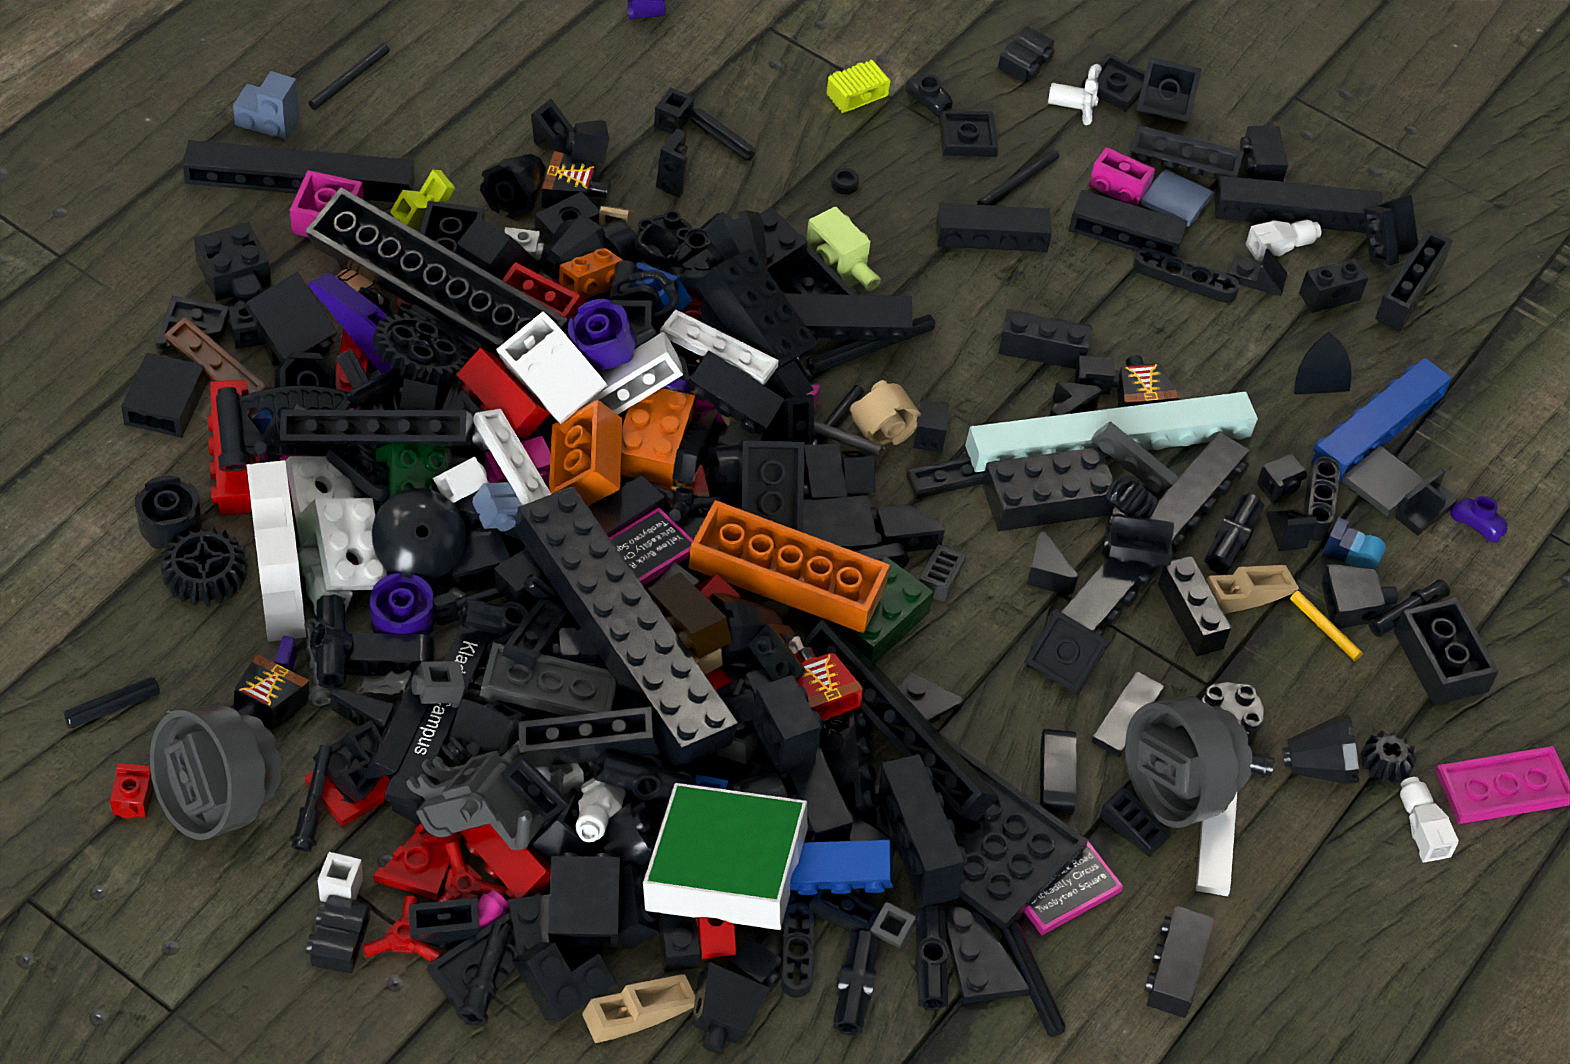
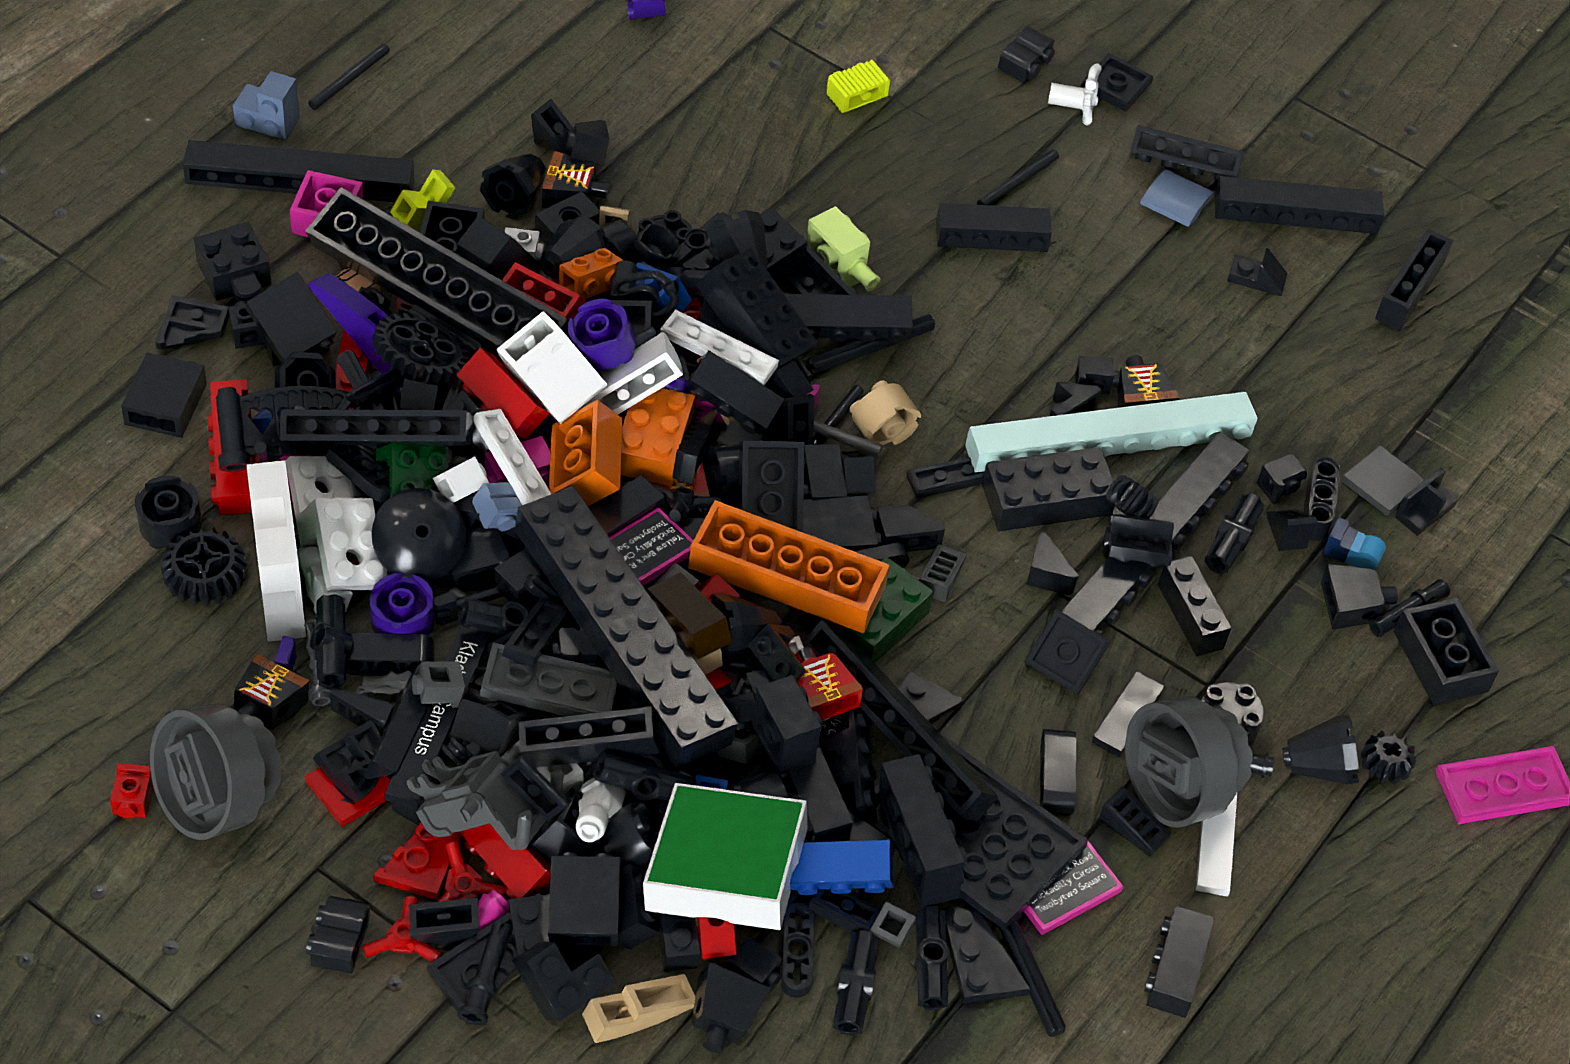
(111, 702): black axle -> none
(201, 349): reddish brown tile -> none
(305, 831): black pin -> none
(340, 877): white brick -> none
(673, 110): black brick -> none
(673, 164): black bracket -> none
(722, 134): black axle -> none
(844, 181): black tile -> none
(929, 92): black piece -> none
(931, 426): black bracket -> none
(968, 133): black tile -> none
(1044, 338): black slope -> none
(1121, 177): dark pink brick -> none
(1126, 224): black brick -> none
(1134, 458): dark grey plate -> none
(1168, 89): black slope -> none
(1184, 277): black beam -> none
(1251, 587): tan slope -> none
(1264, 153): black brick -> none
(1281, 237): white piece -> none
(1324, 368): black shield -> none
(1326, 626): yellow bar -> none
(1333, 285): black brick -> none
(1384, 415): blue brick -> none
(1390, 229): black bracket -> none
(1428, 822): white piece -> none
(1480, 516): dark purple piece -> none

